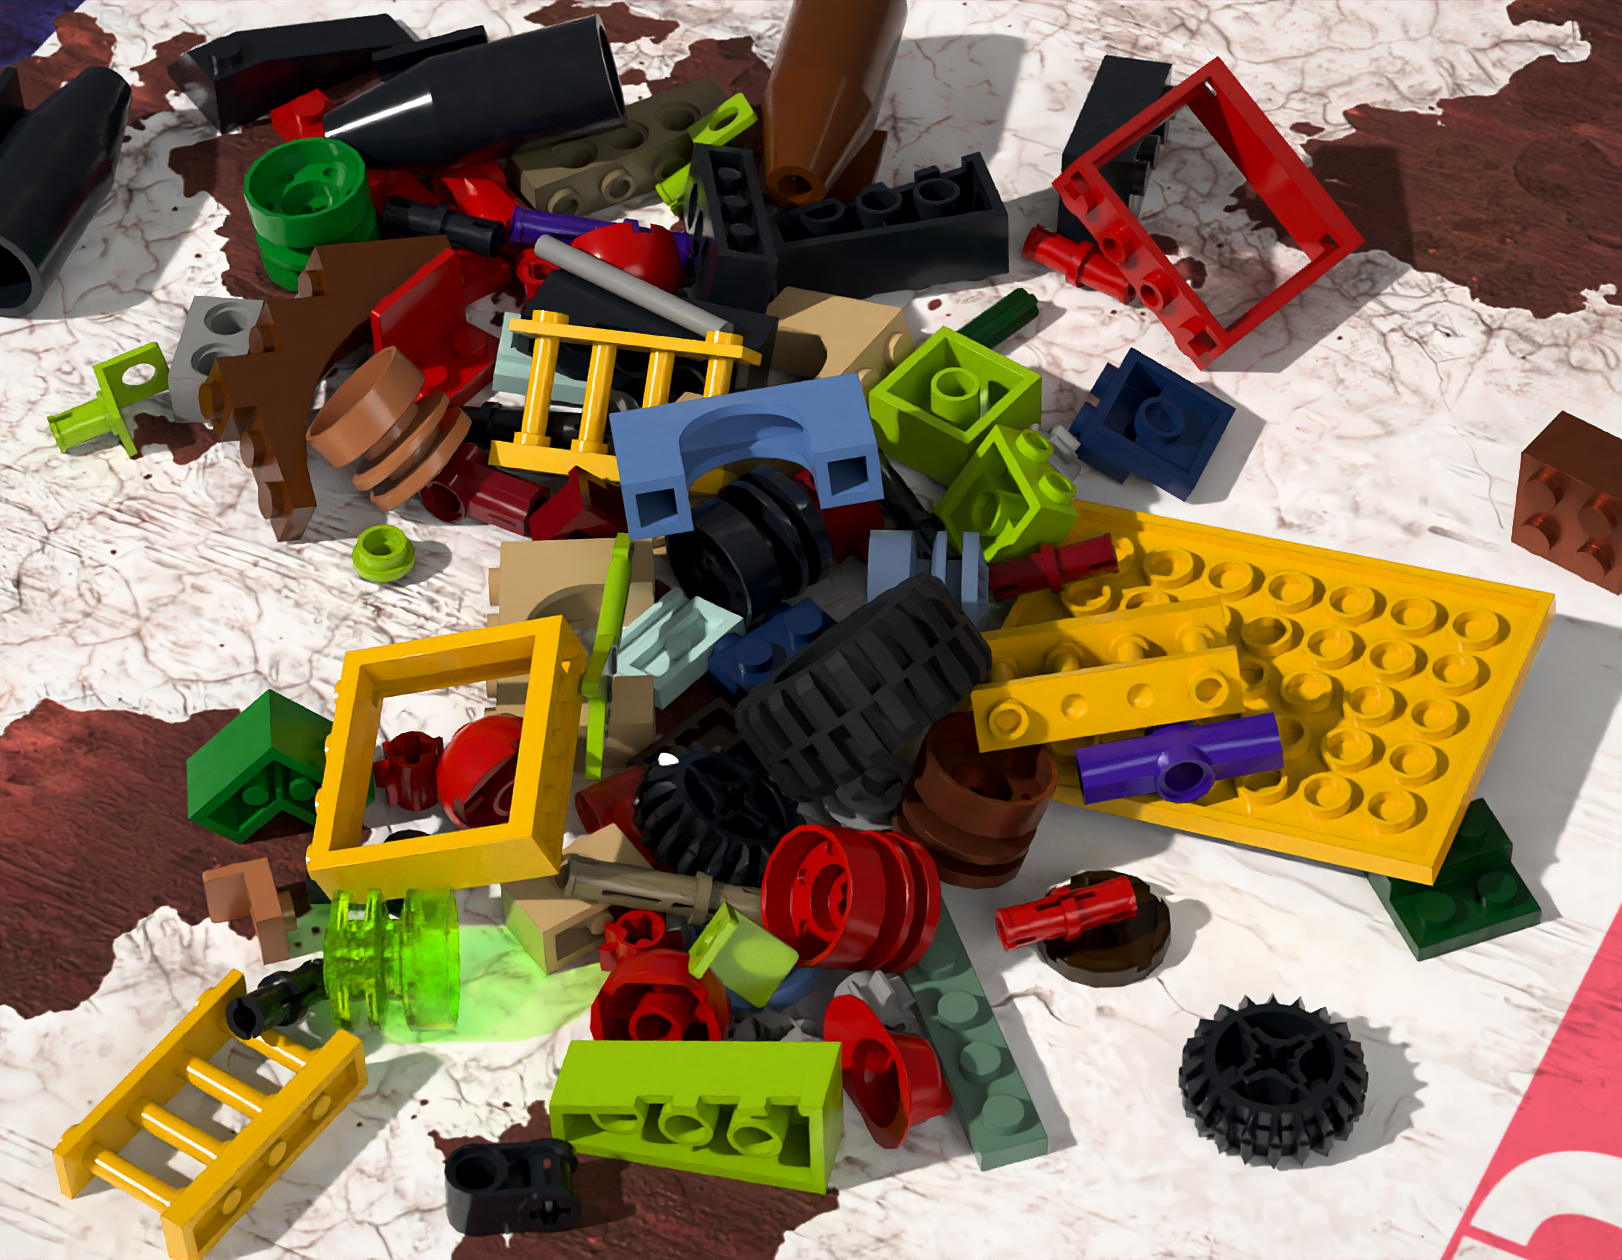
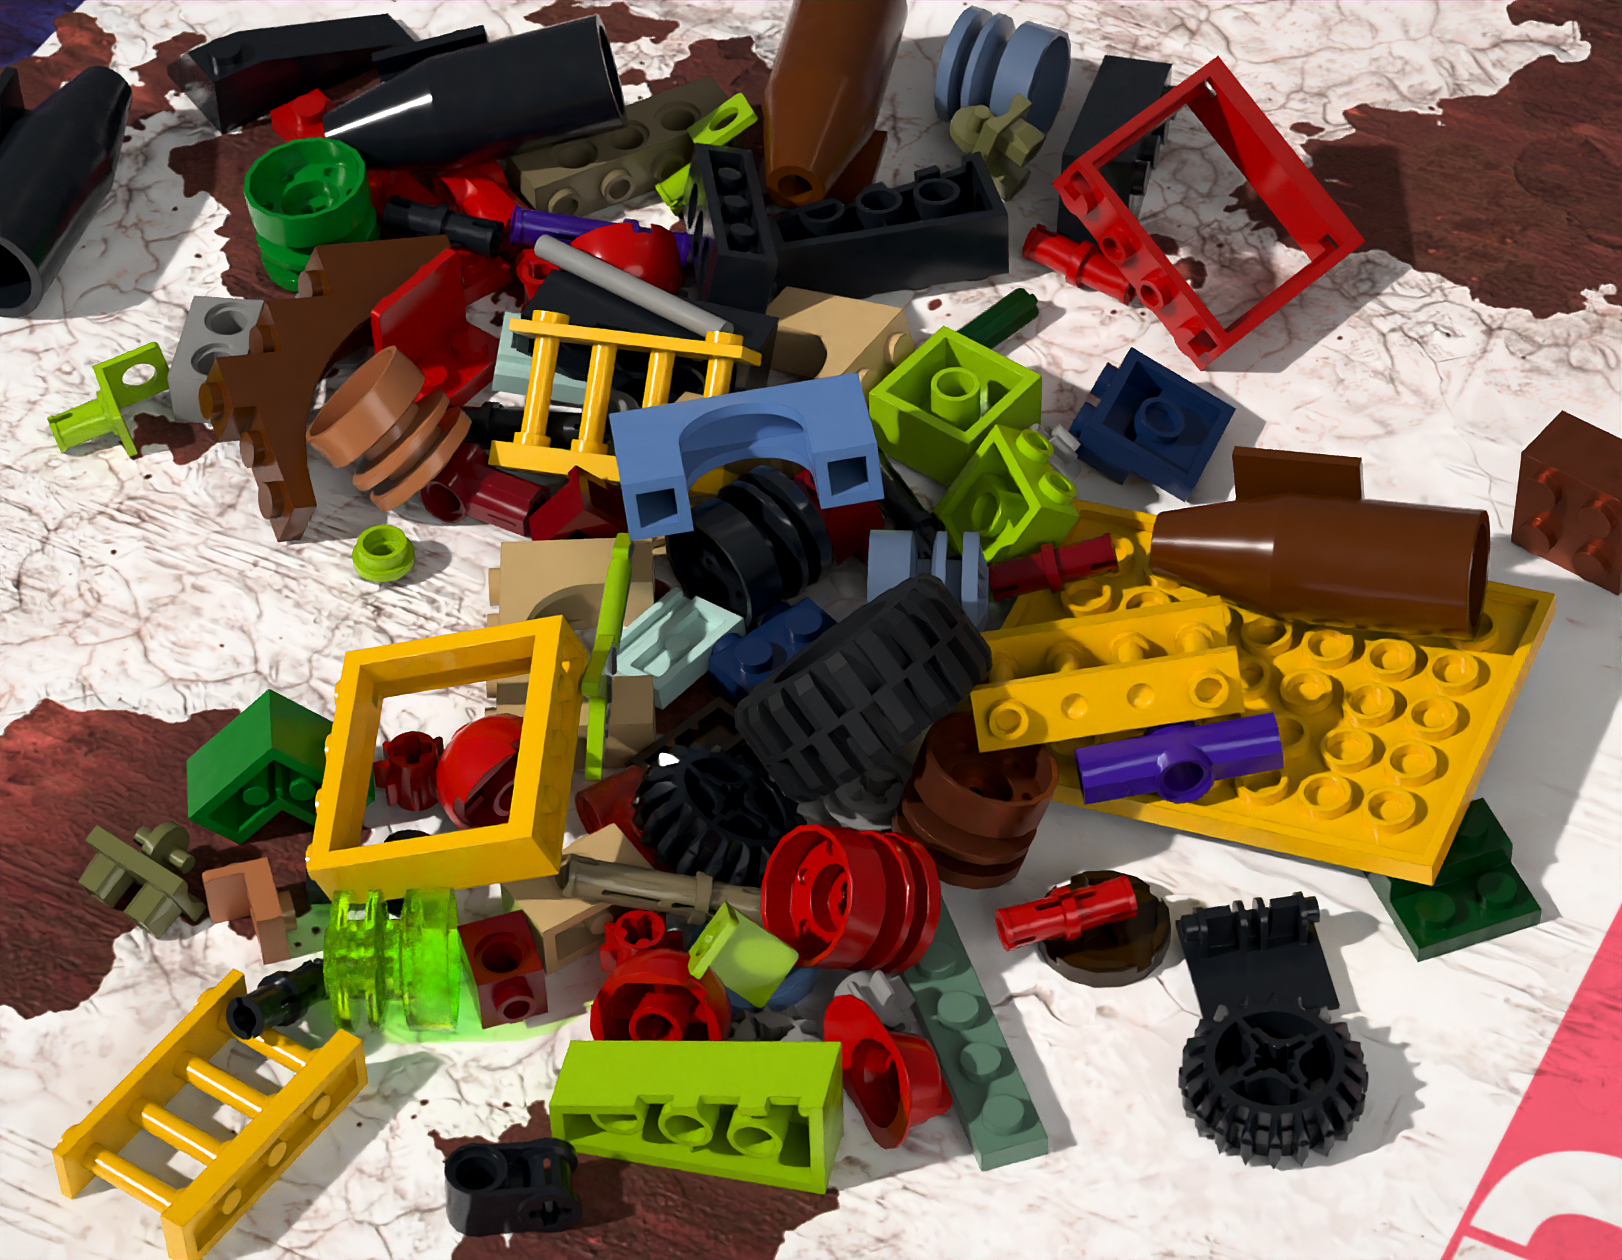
(162, 893): none -> olive hips
(502, 969): none -> dark red brick
(993, 61): none -> sand blue wheel
(1004, 142): none -> olive hips
(1256, 954): none -> black hinge
(1320, 553): none -> reddish brown piece

